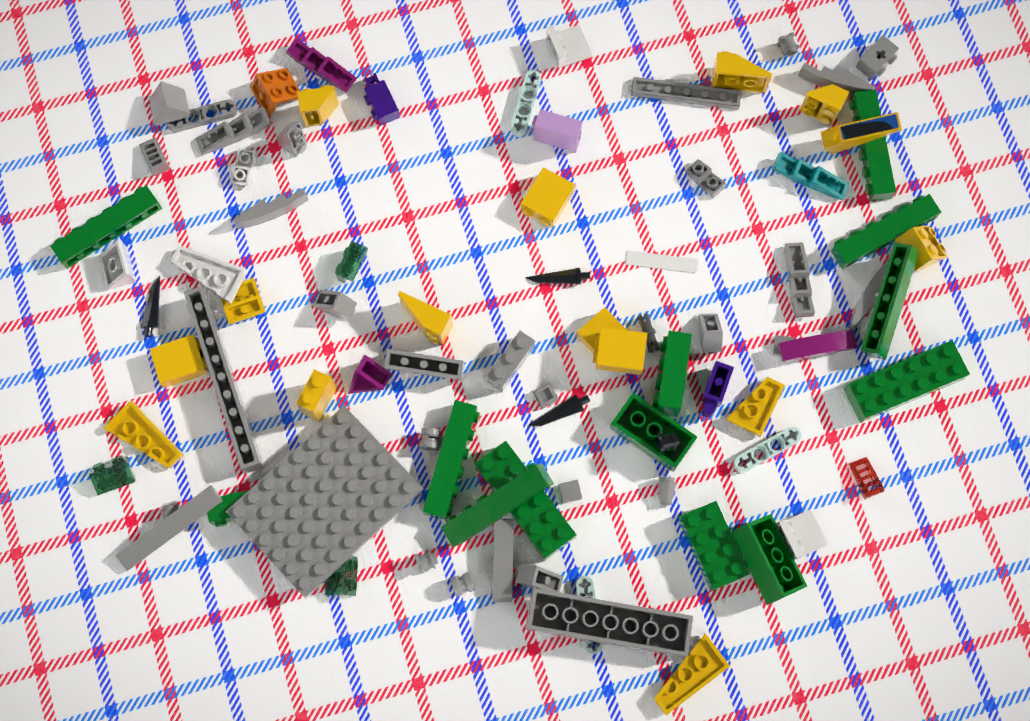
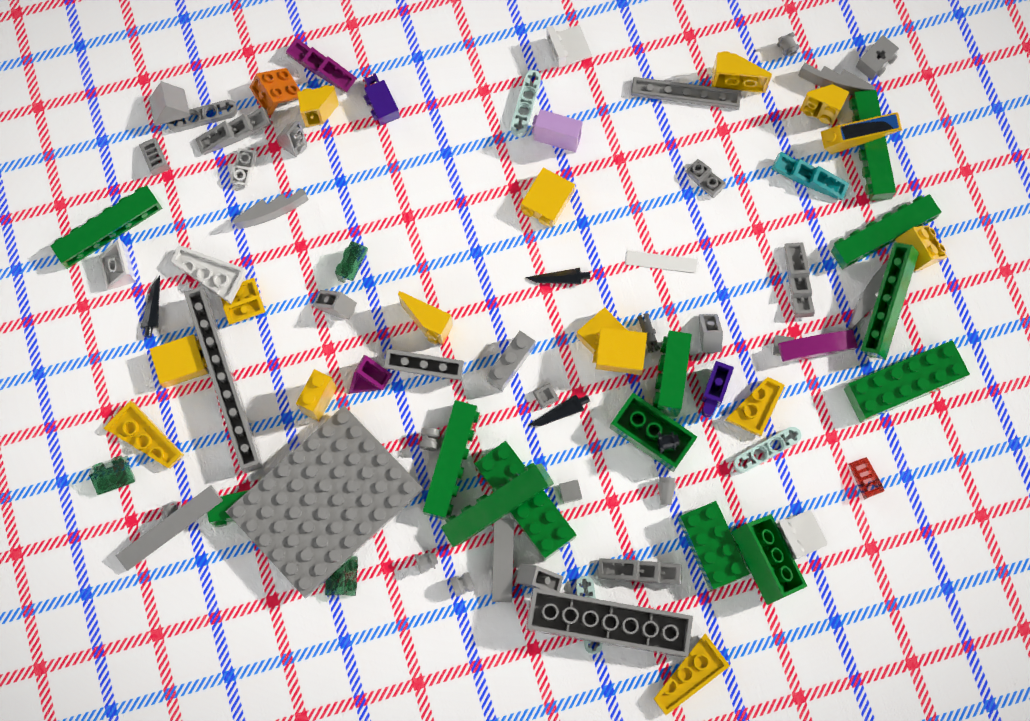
(639, 571): none -> light grey slope

